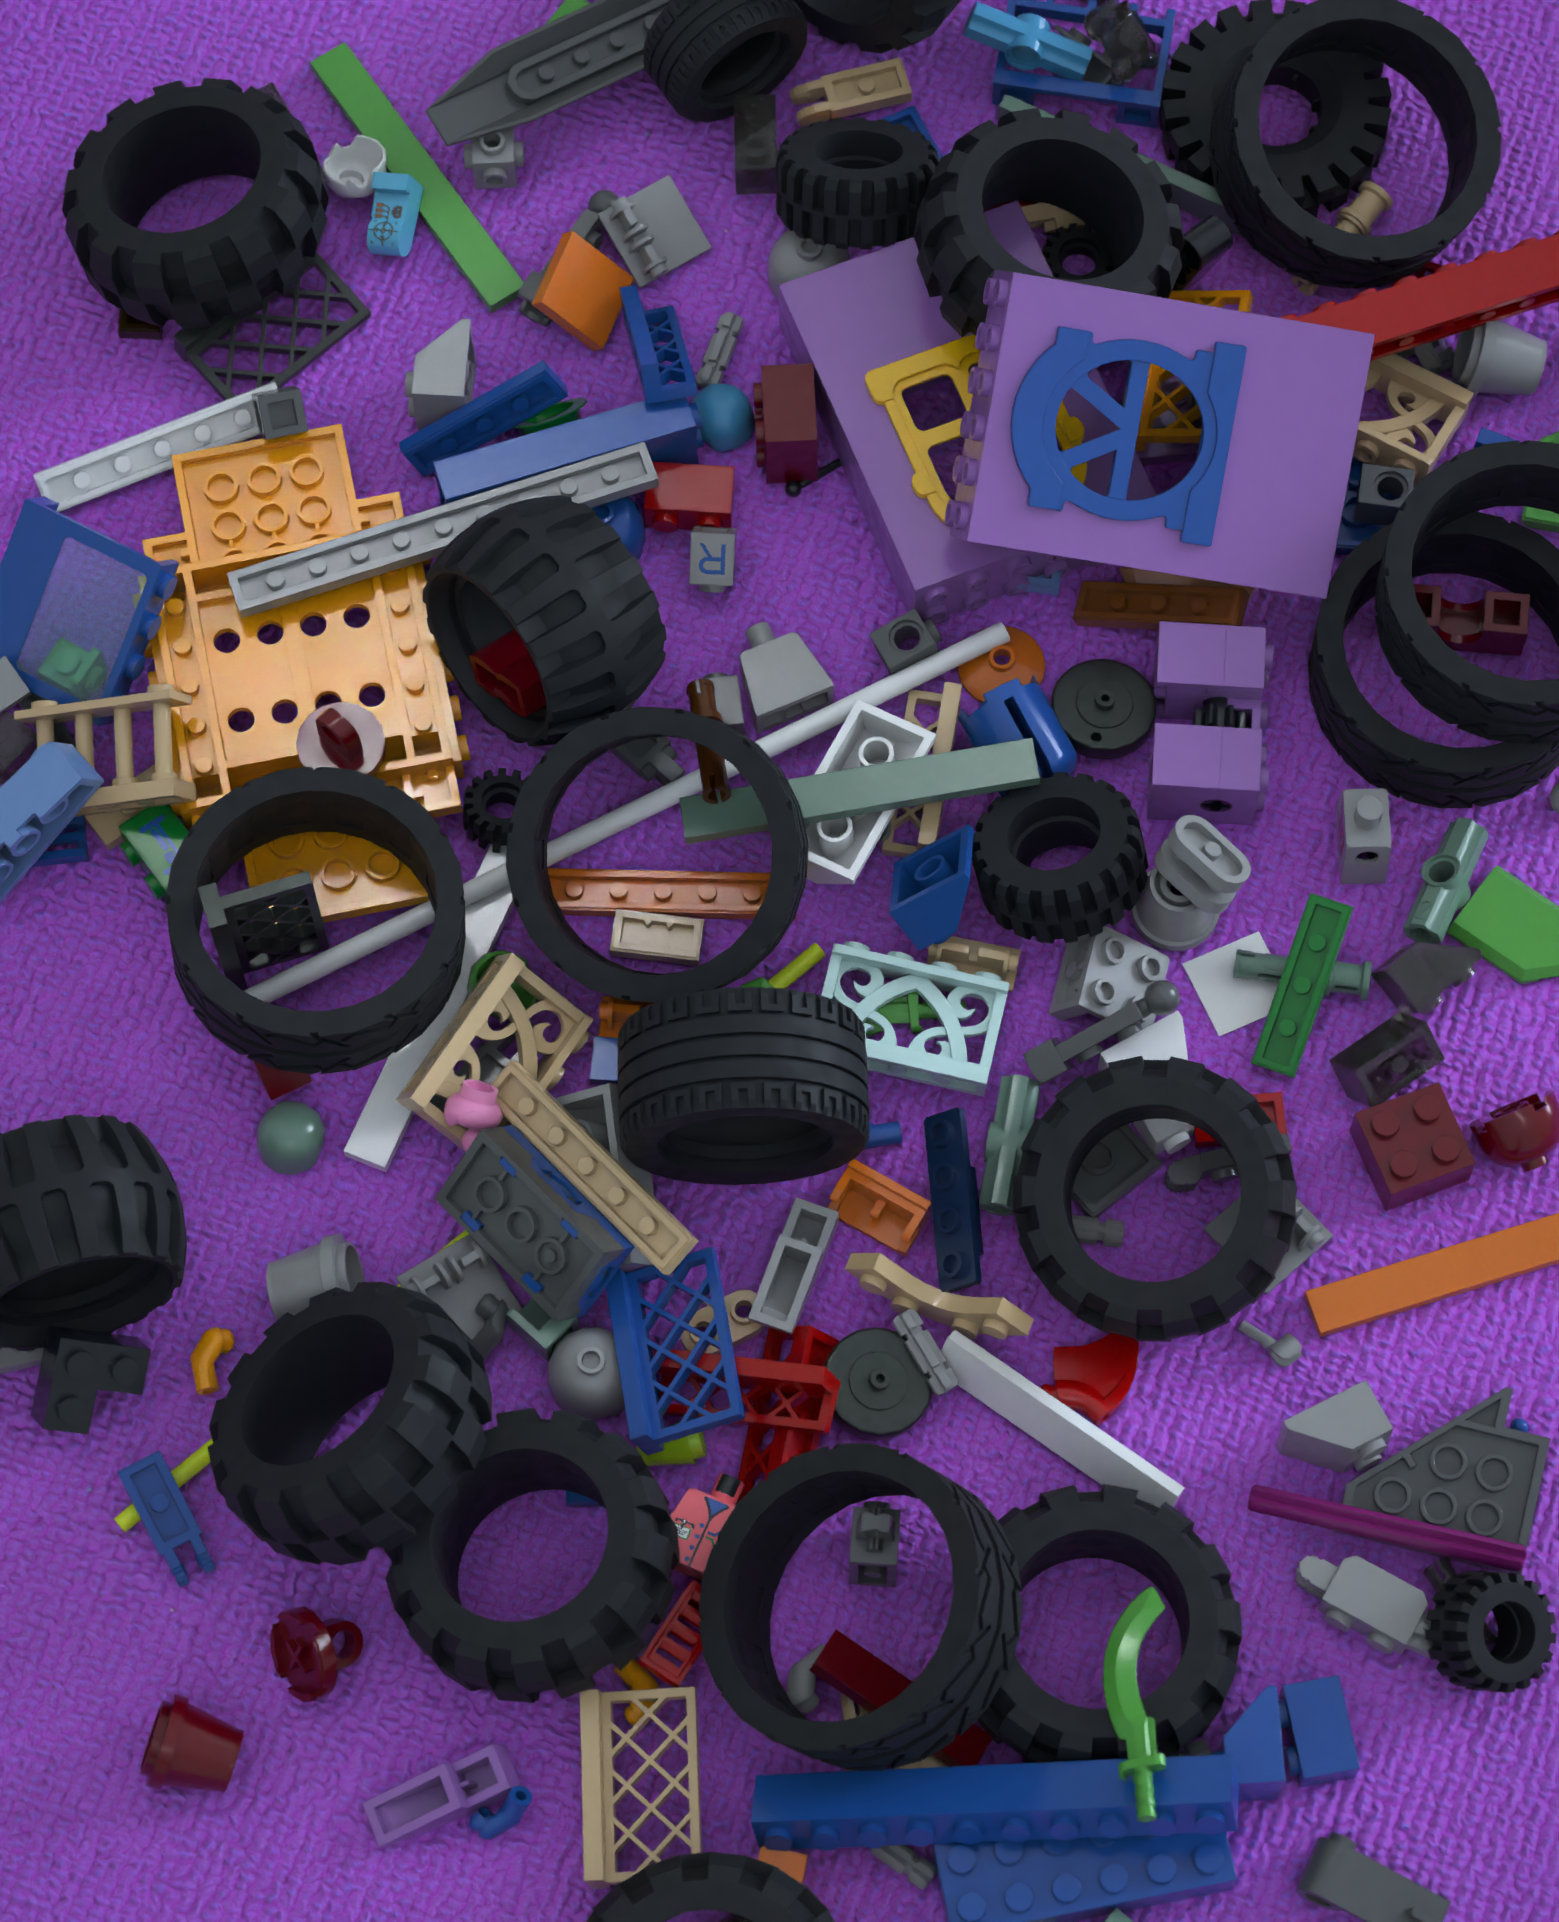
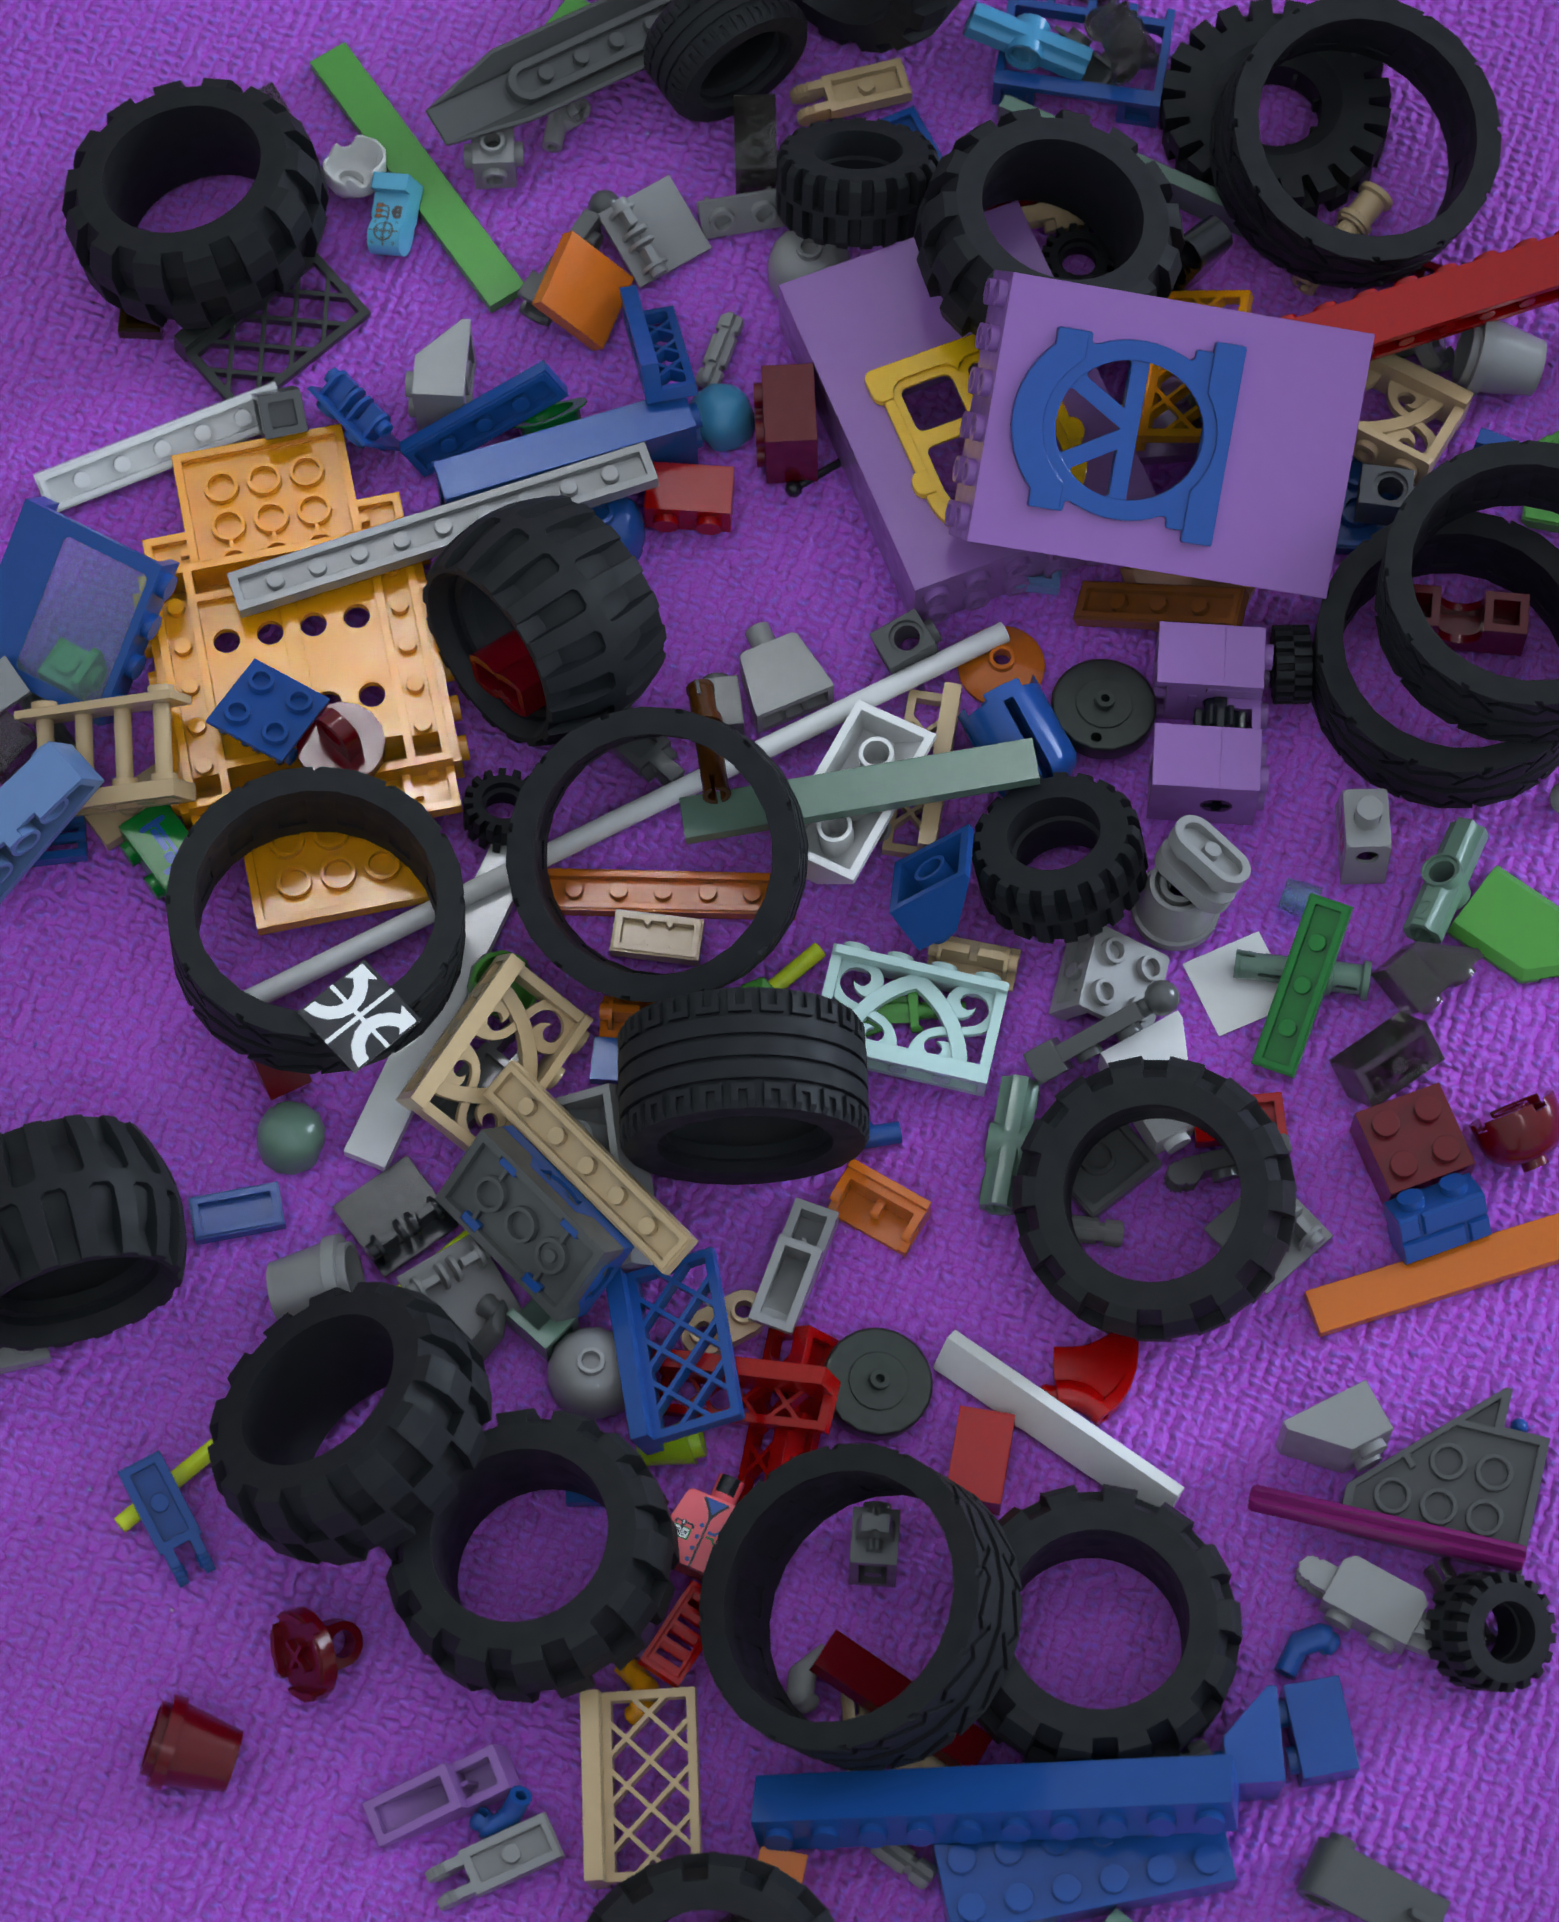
(79, 1364): black brick -> none
(205, 1355): light orange arm -> none
(235, 934): pearl dark grey fence -> none
(237, 1213): none -> blue tile
(268, 712): none -> blue hinge
(359, 1016): none -> sticker
(363, 419): none -> blue hinge
(395, 1216): none -> black hinge
(473, 1108): bright pink animal -> none
(499, 1860): none -> light grey hinge
(563, 121): none -> light grey arm
(713, 558): light grey brick -> none
(738, 213): none -> light grey hinge
(925, 1352): light grey axle -> none
(953, 1201): dark blue bracket -> none
(962, 1313): tan plate -> none
(982, 1454): none -> red panel
(1125, 1702): bright green sword -> none
(1283, 1351): light grey hand -> none
(1292, 664): none -> black tyre
(1296, 896): none -> clear light blue hose
(1304, 1642): none -> blue arm
(1436, 1217): none -> blue brick

